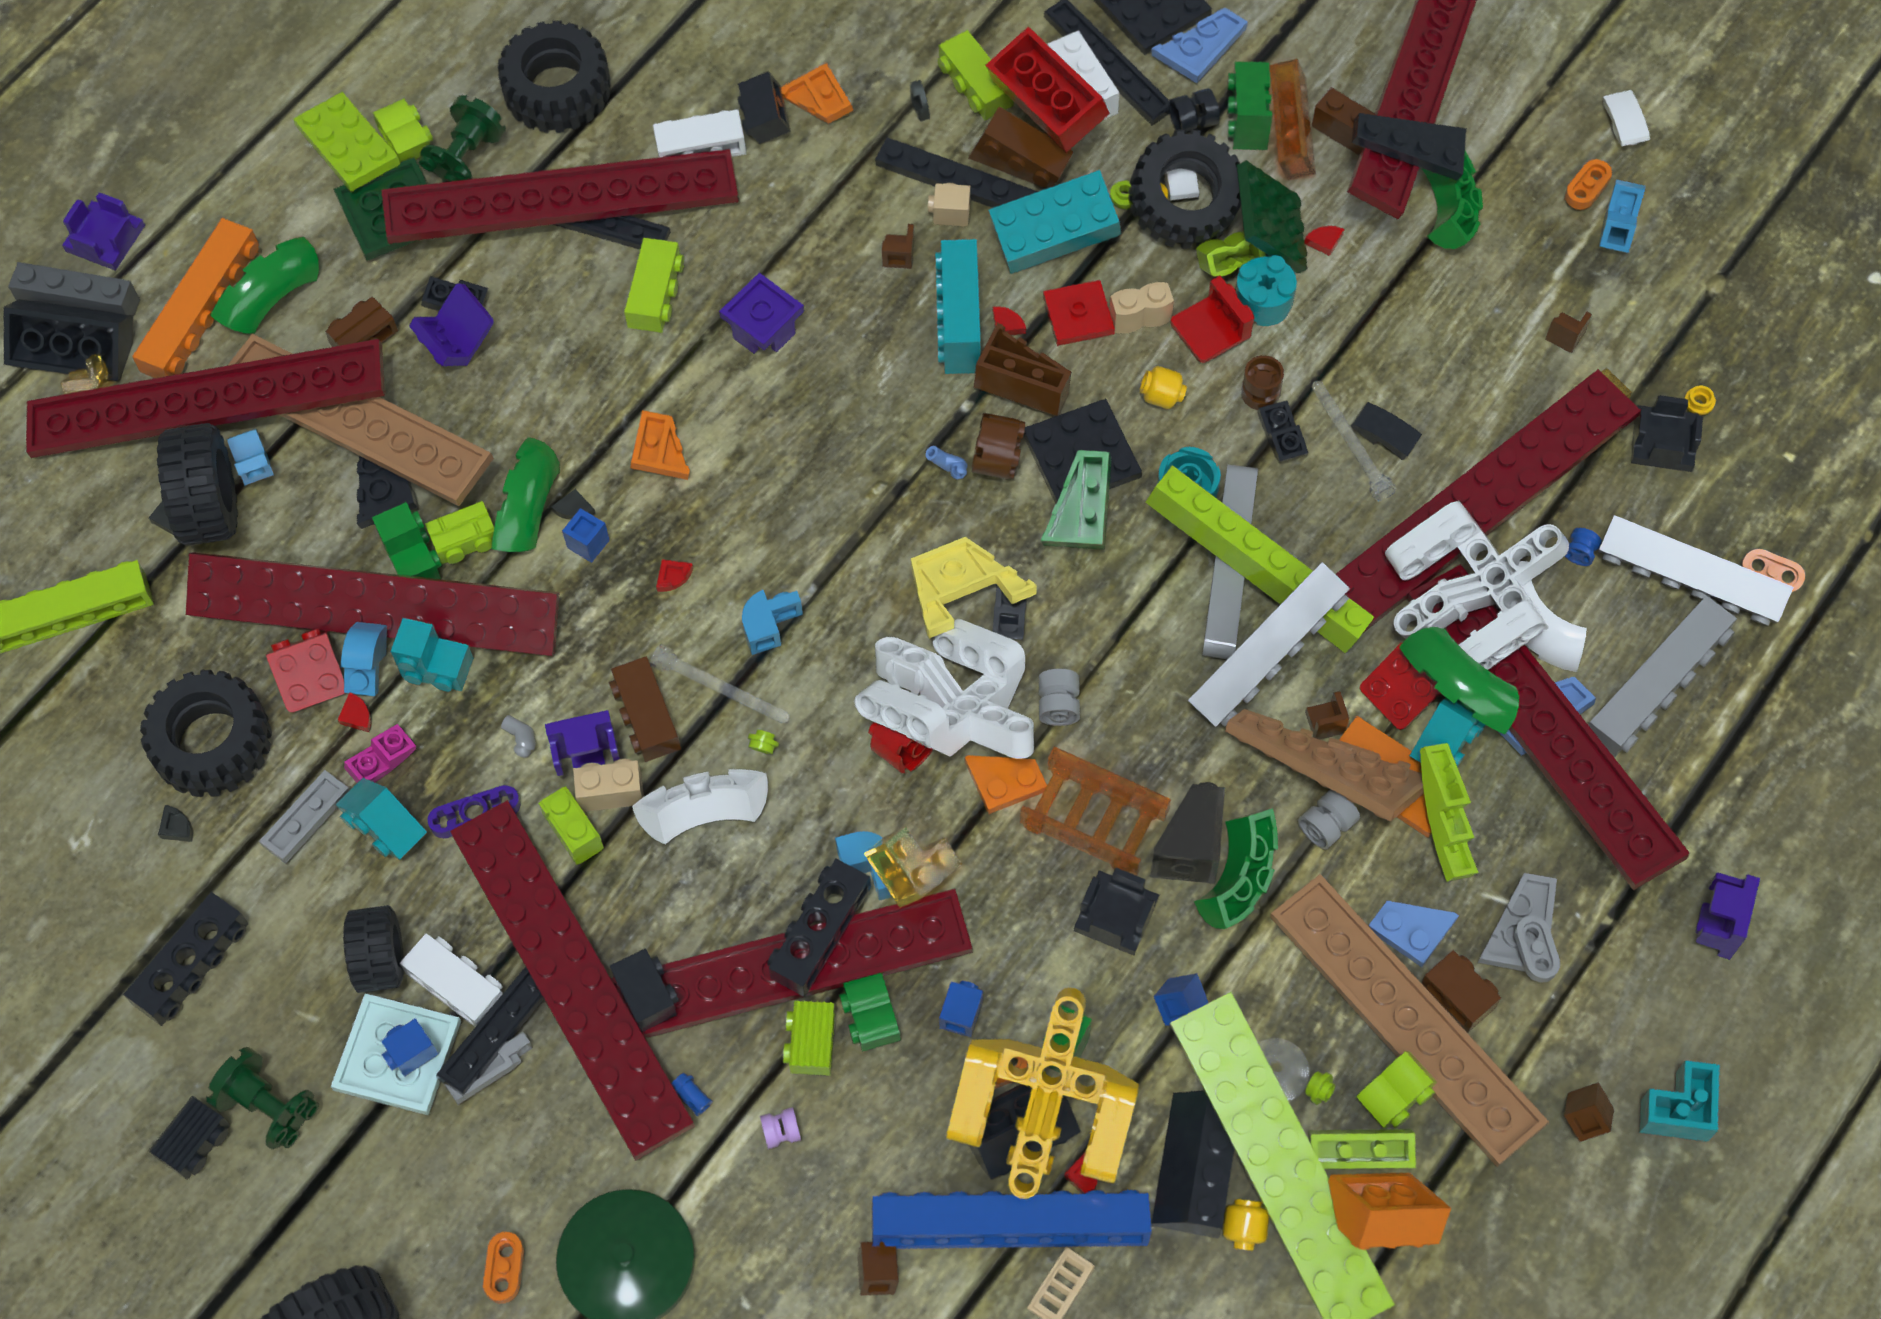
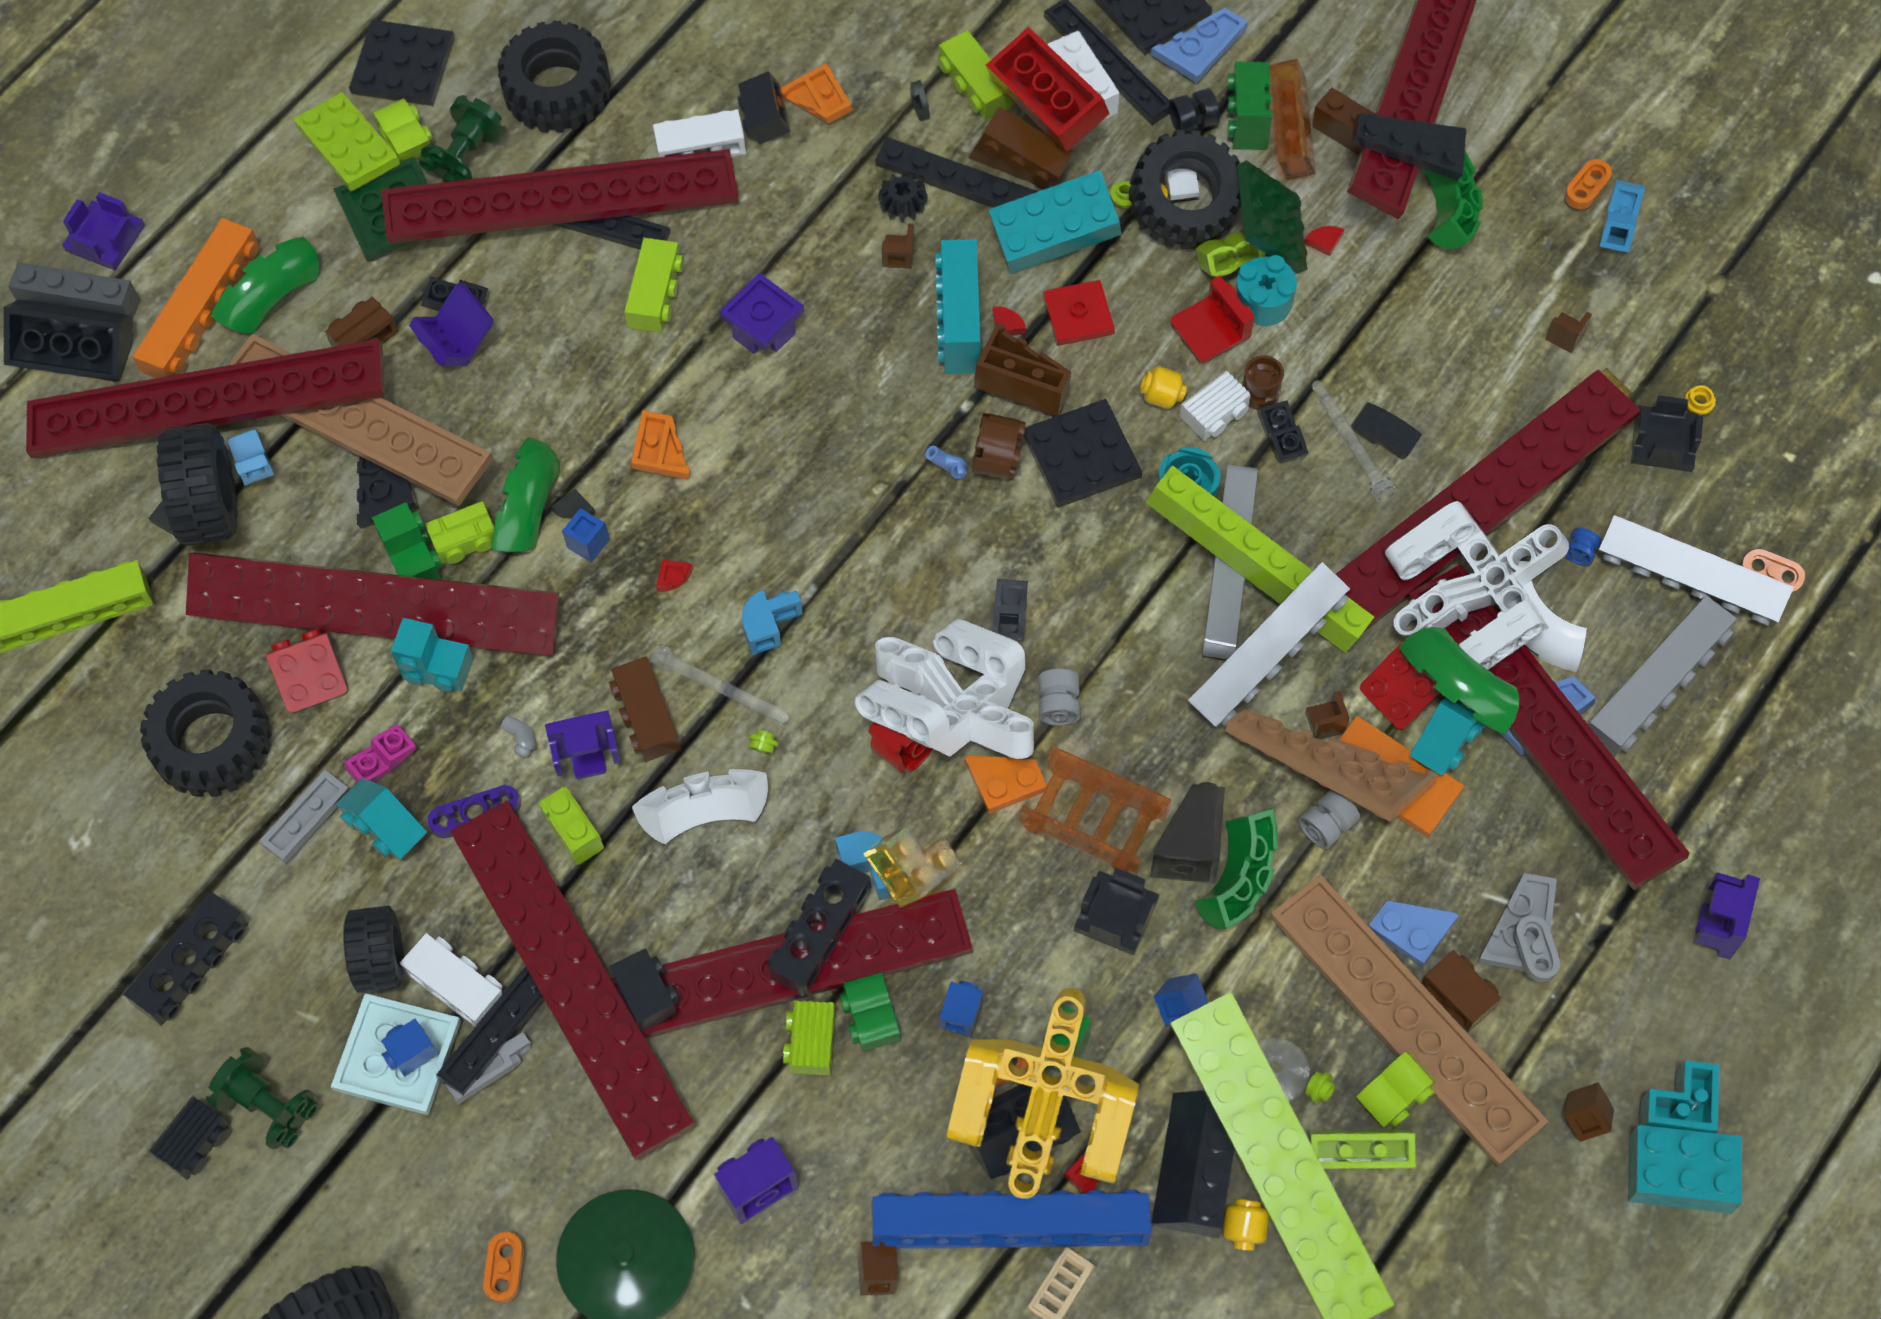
(82, 380): clear yellow bracket -> none
(175, 825): pearl dark grey tile -> none
(355, 714): red tile -> none
(361, 657): dark azure brick -> none
(402, 62): none -> black plate
(608, 785): tan brick -> none
(691, 1094): blue pin -> none
(755, 1179): none -> dark purple brick
(773, 1131): lavender wheel -> none
(902, 197): none -> black gear
(950, 204): tan brick -> none
(956, 572): light yellow wing -> none
(1082, 508): wedge -> none
(1144, 307): tan brick -> none
(1215, 406): none -> white brick
(1387, 1210): orange slope -> none
(1445, 801): lime slope -> none
(1626, 118): white slope -> none
(1685, 1169): none -> teal brick

